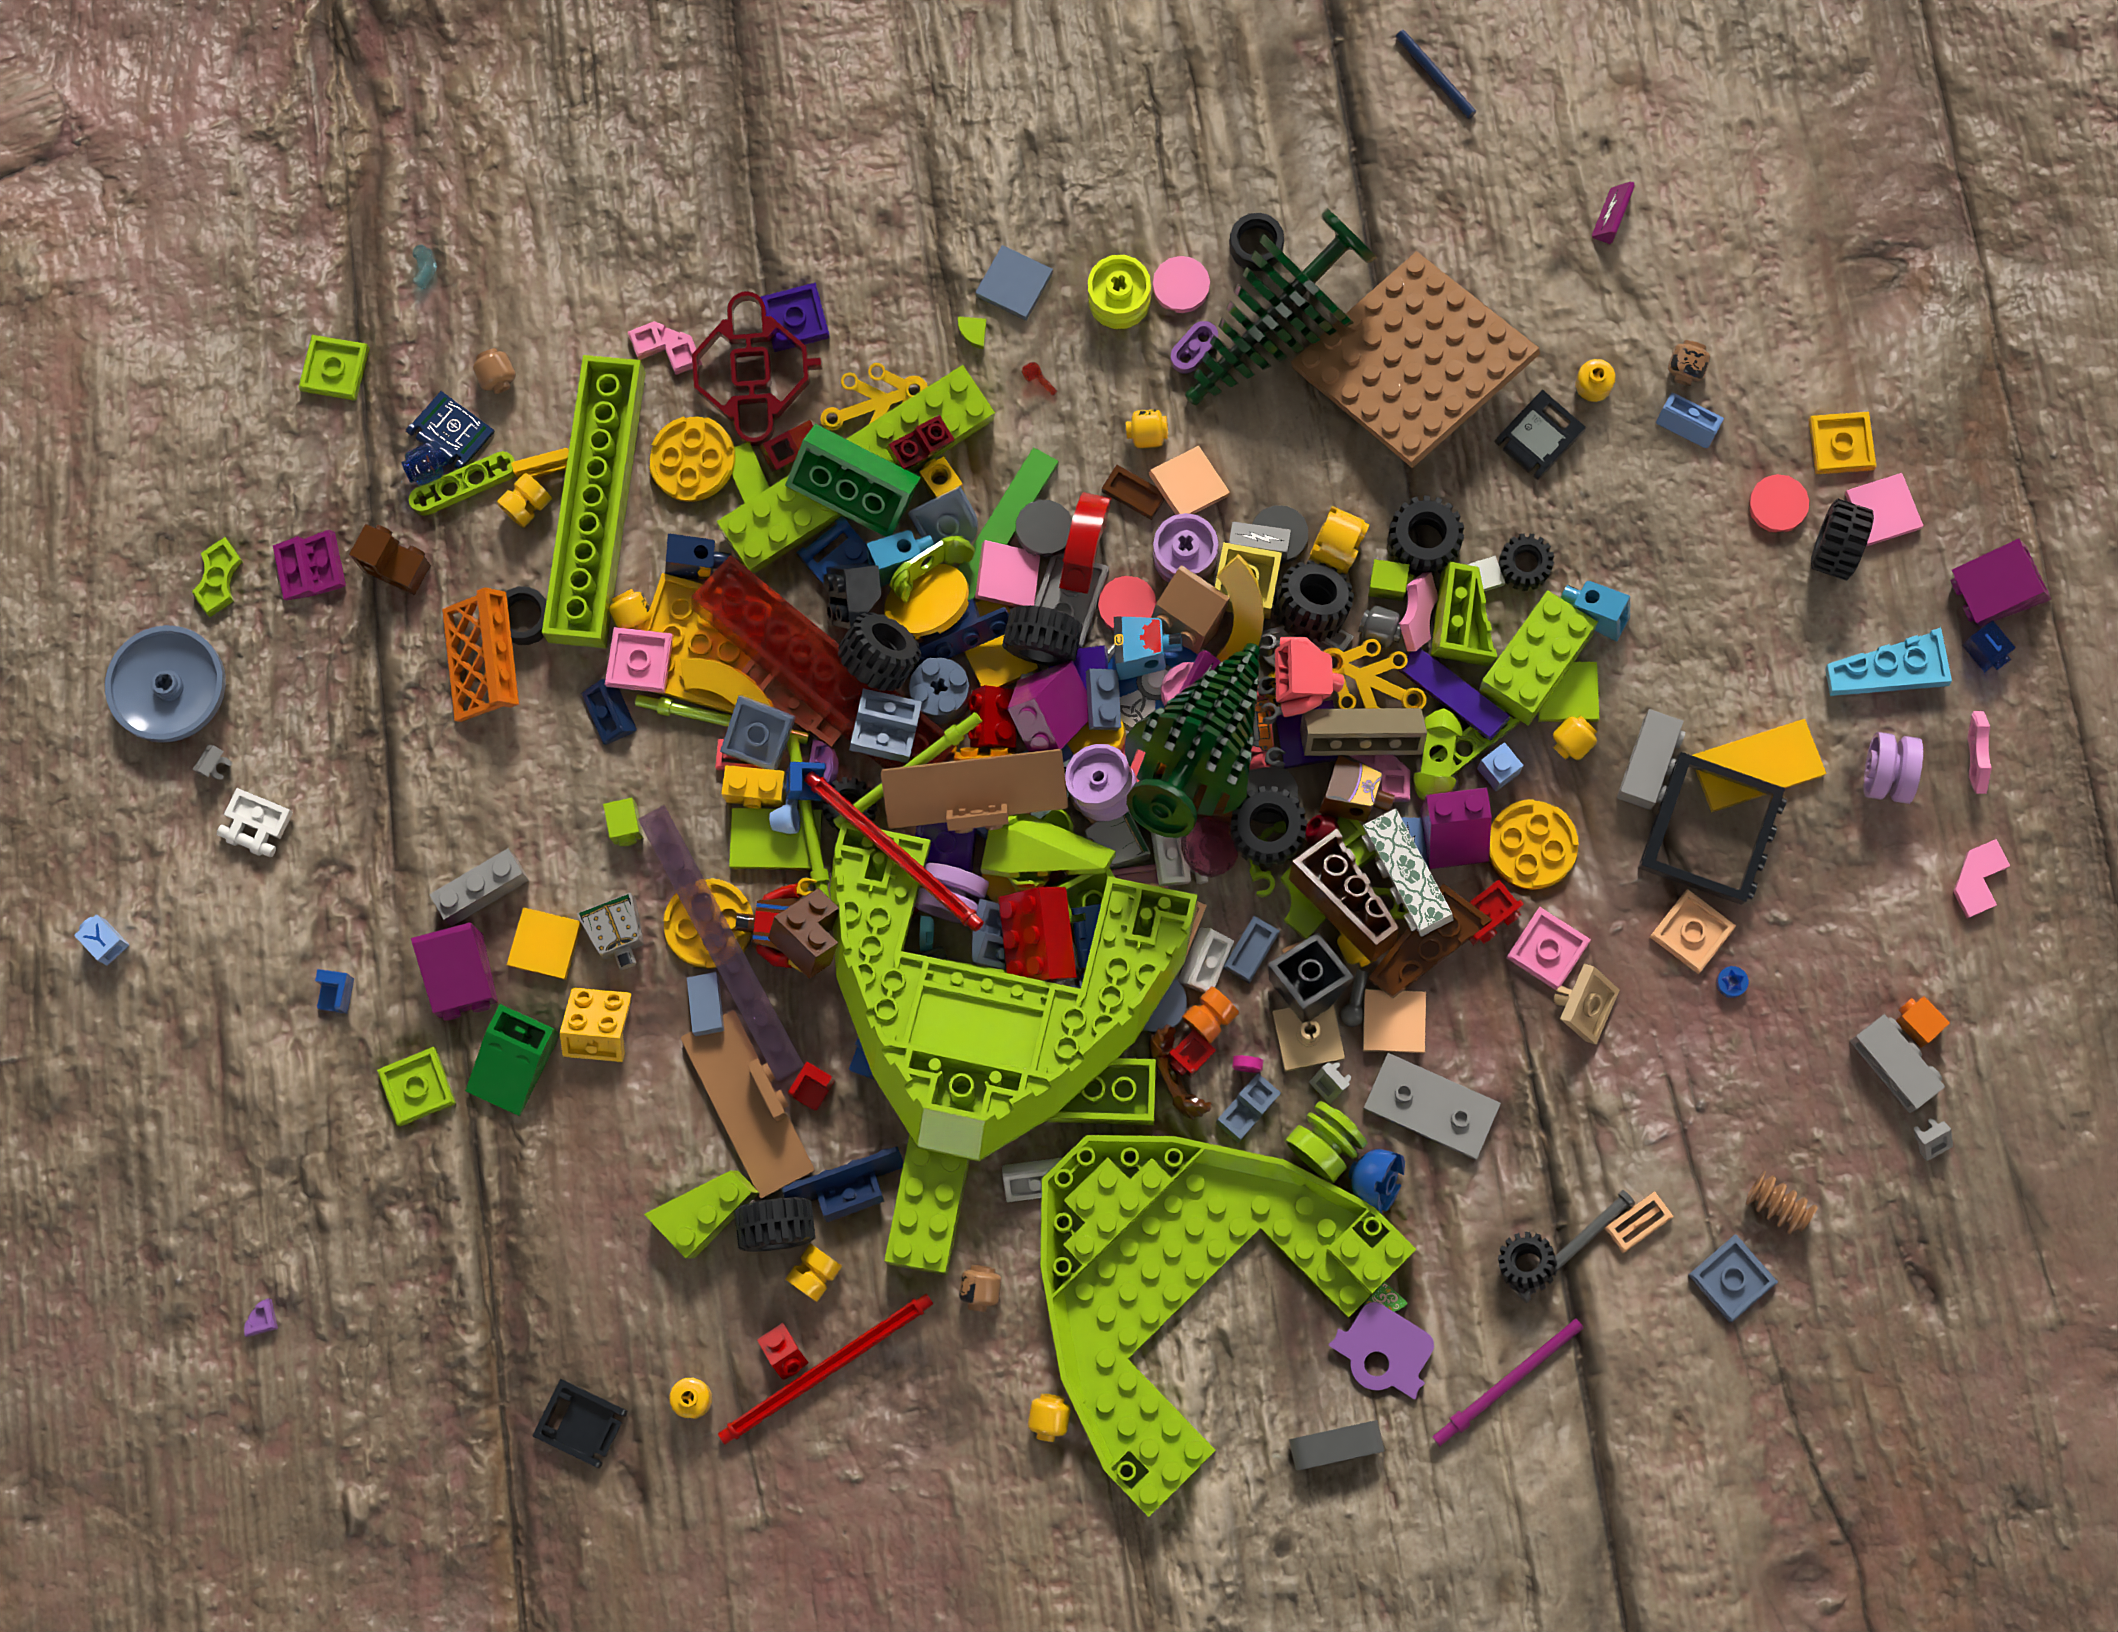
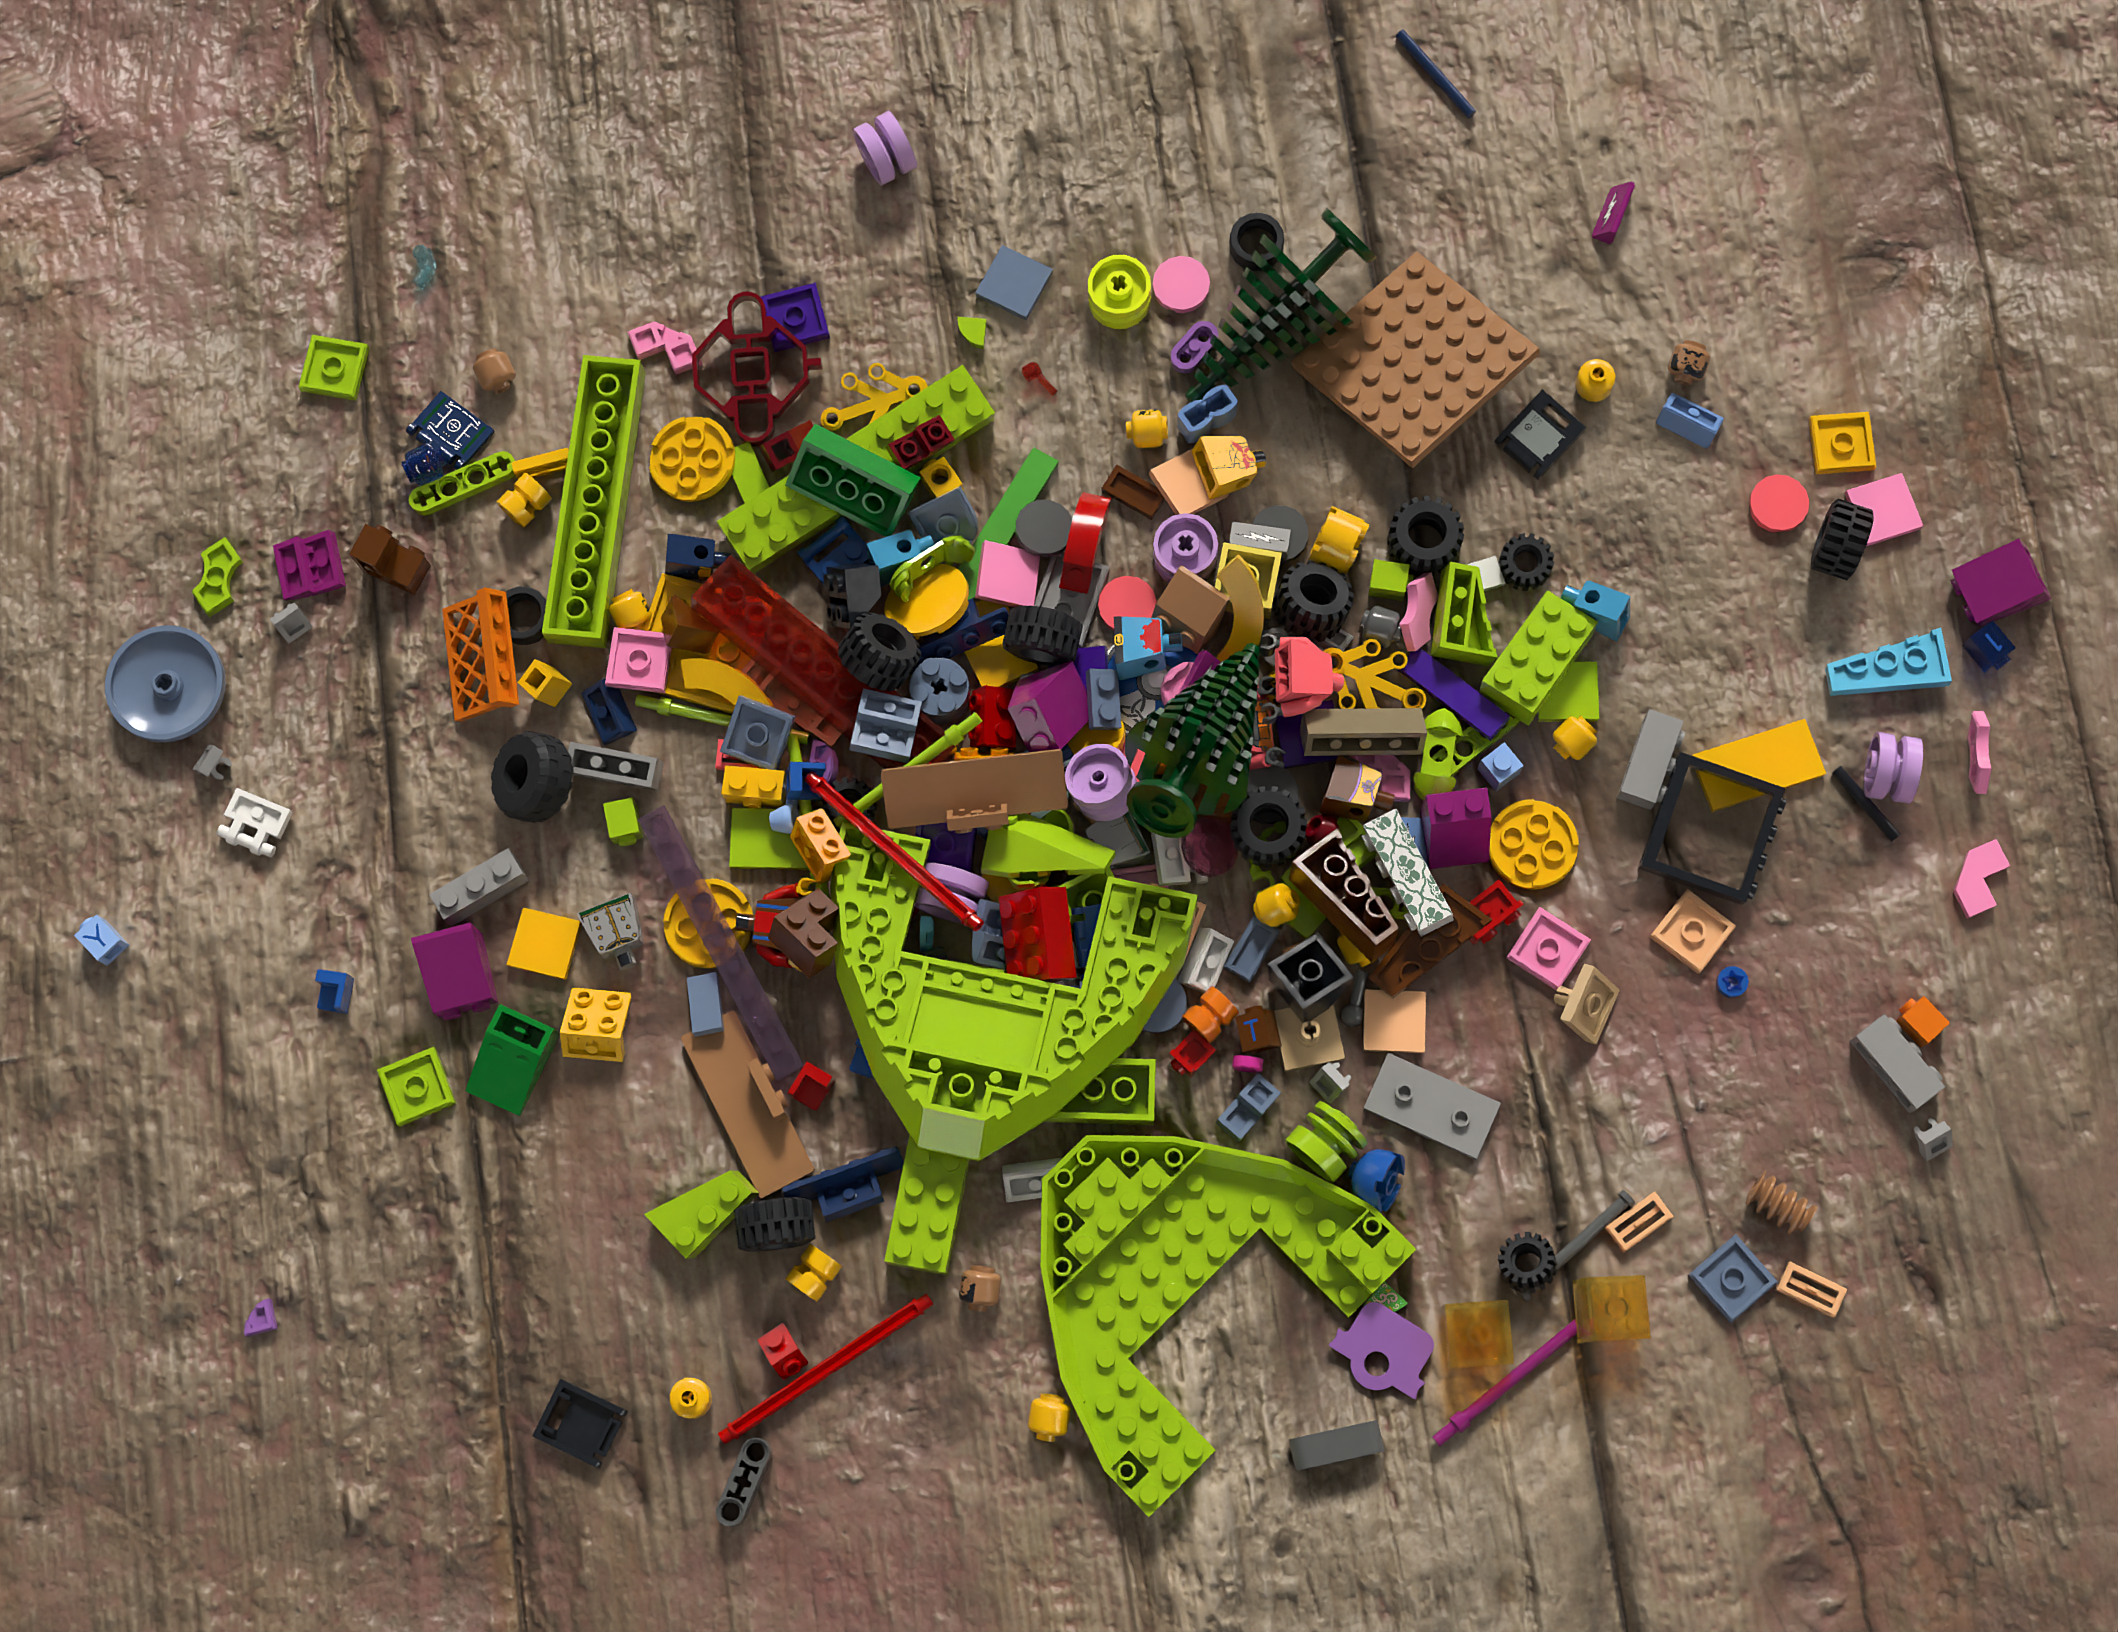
(291, 622): none -> light grey tile
(532, 777): none -> black tyre
(544, 683): none -> yellow brick
(616, 766): none -> light grey brick
(687, 628): none -> reddish brown slope
(754, 1477): none -> dark grey beam
(818, 844): none -> light orange bracket
(884, 148): none -> lavender wheel
(1159, 1048): reddish brown piece -> none
(1211, 412): none -> medium blue brick
(1226, 463): none -> yellow torso
(1258, 1030): none -> reddish brown brick
(1277, 905): none -> yellow head
(1477, 1334): none -> clear yellow brick
(1611, 1309): none -> clear yellow brick
(1786, 1278): none -> light nougat tile
(1866, 803): none -> black bar

